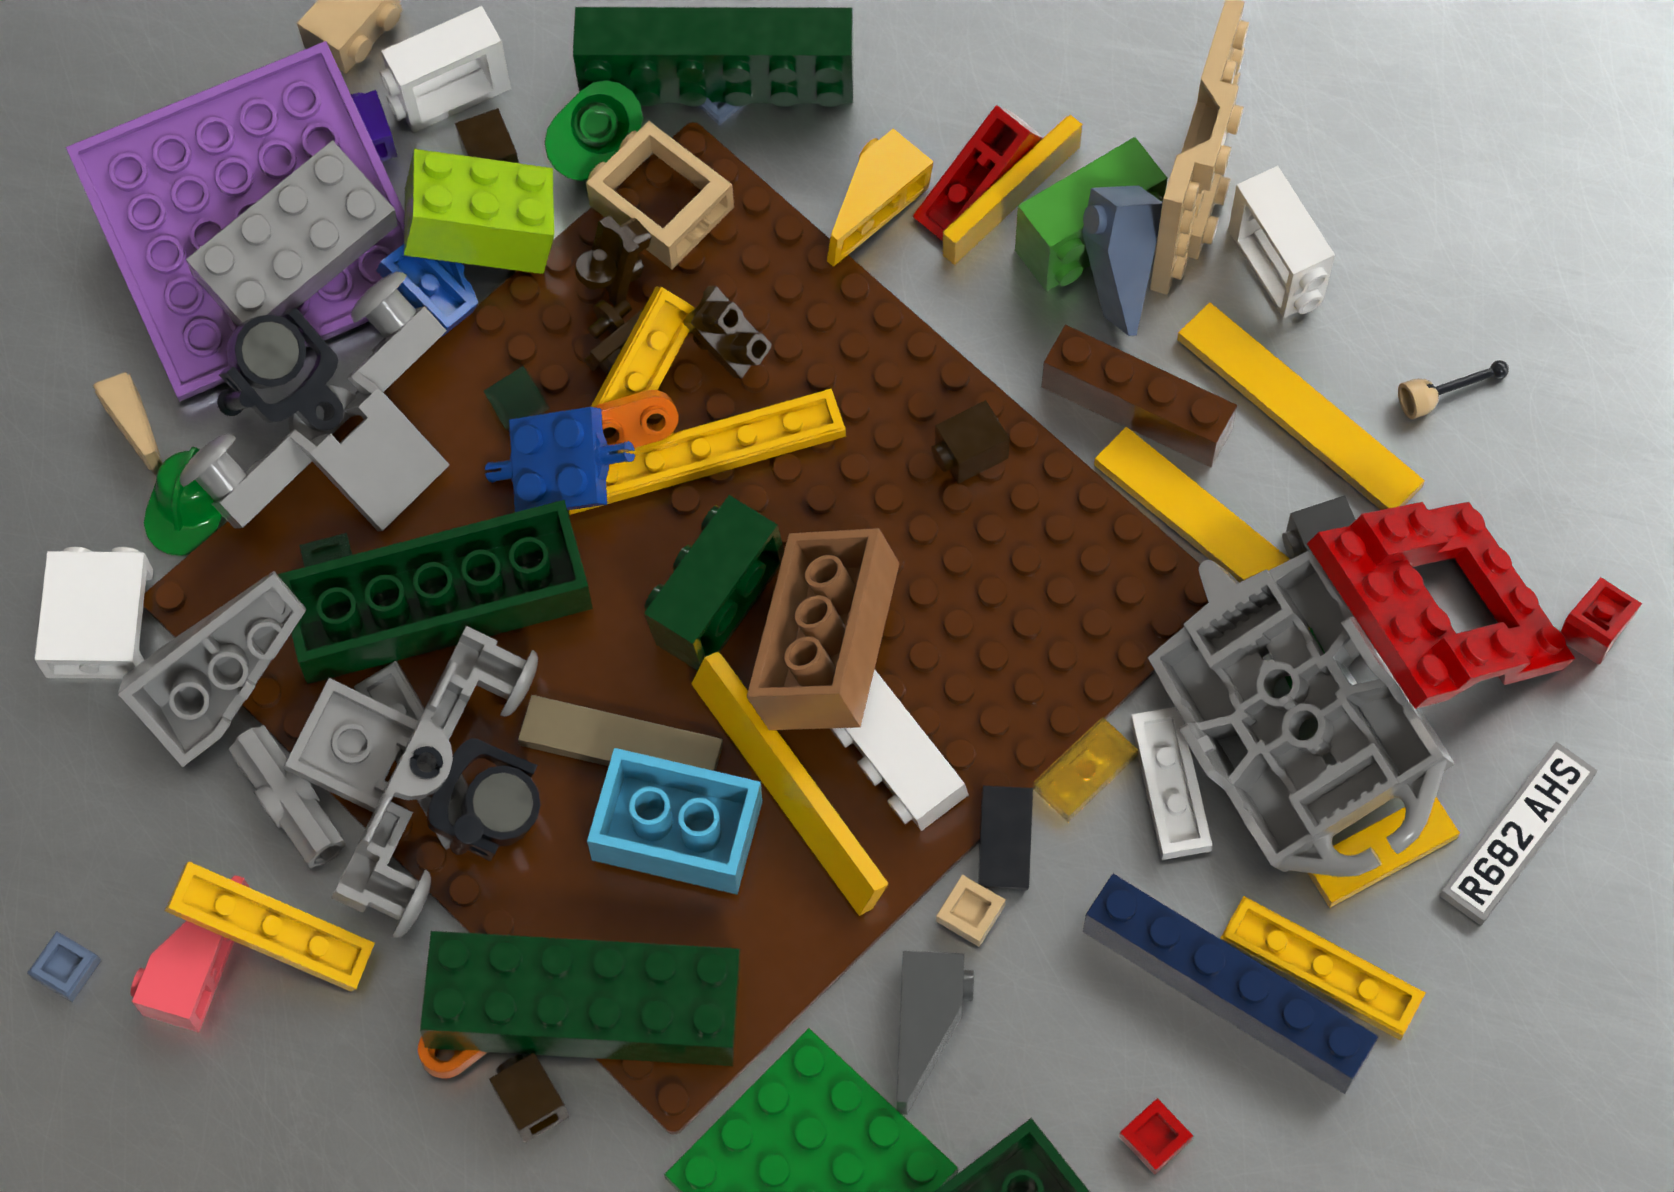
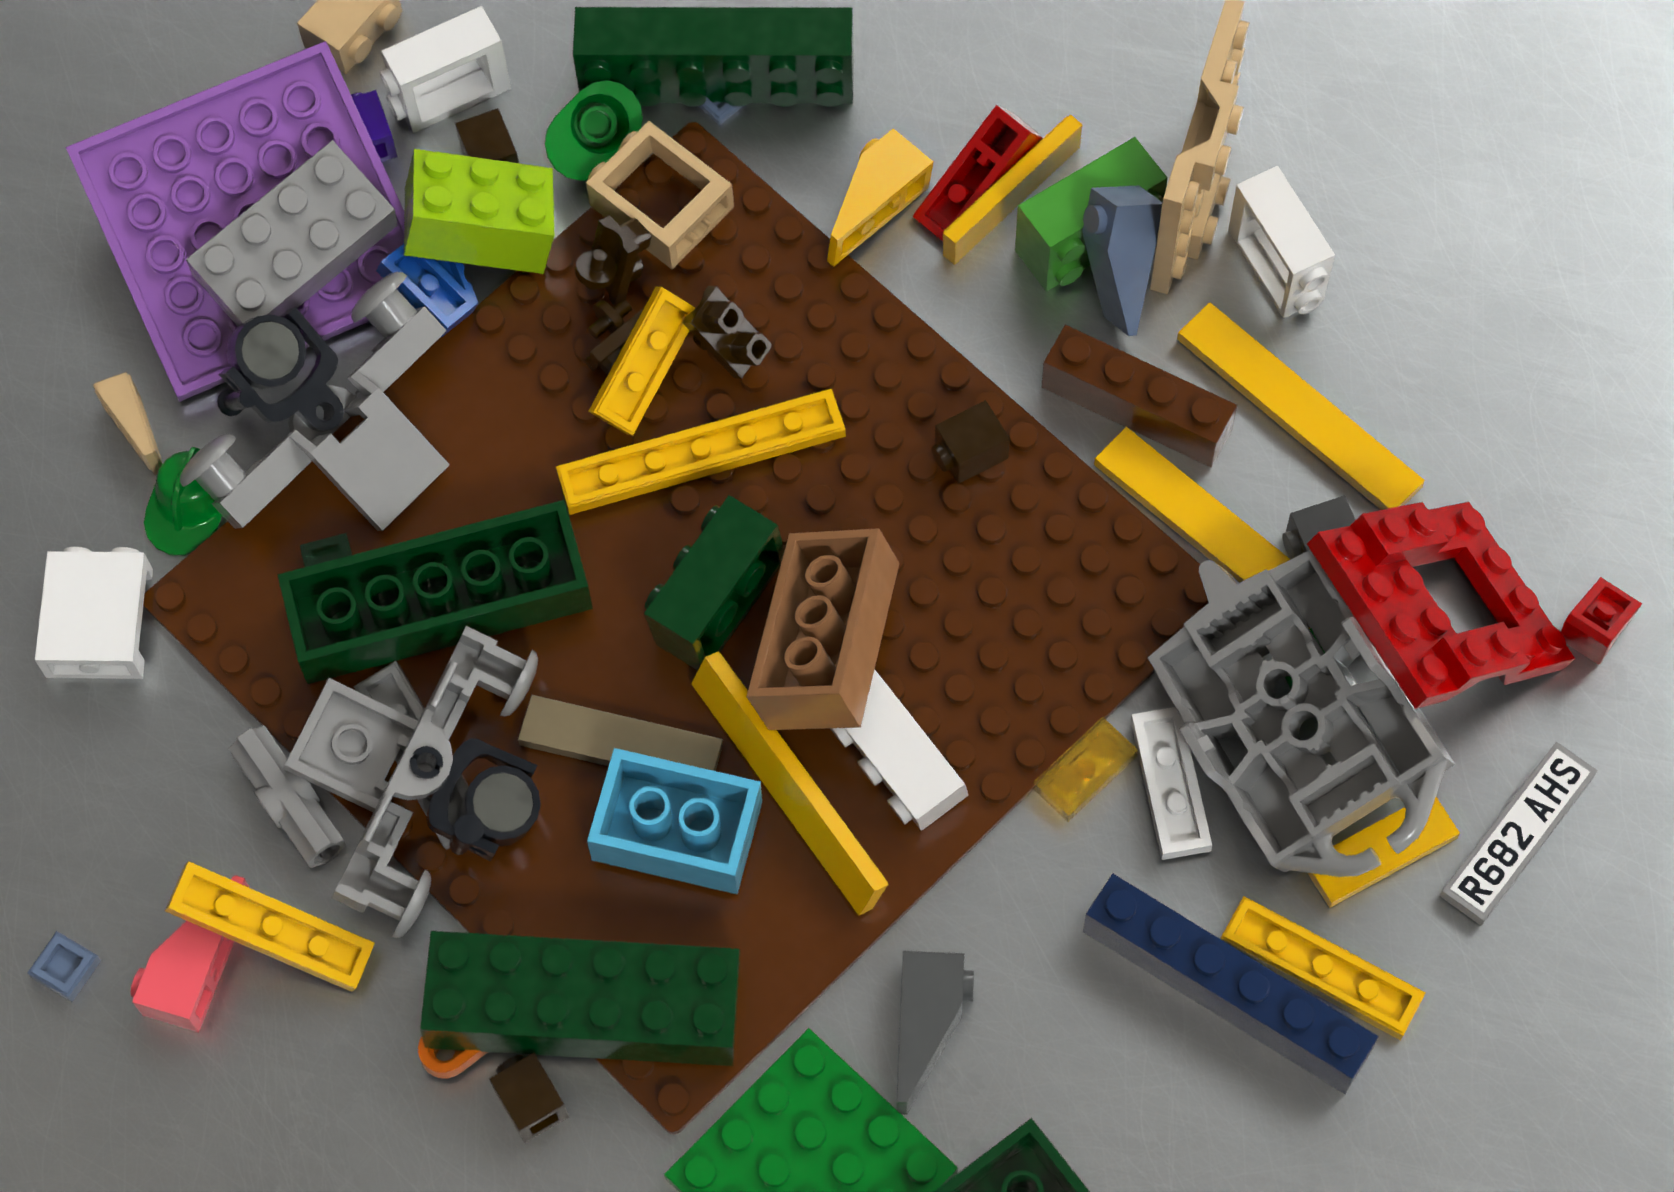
(207, 672): light grey wedge -> none
(516, 397): clear green tile -> none
(559, 459): blue plate -> none
(630, 418): orange plate -> none
(970, 910): tan plate -> none
(1005, 837): black tile -> none
(1155, 1136): red plate -> none
(1420, 395): hinge -> none

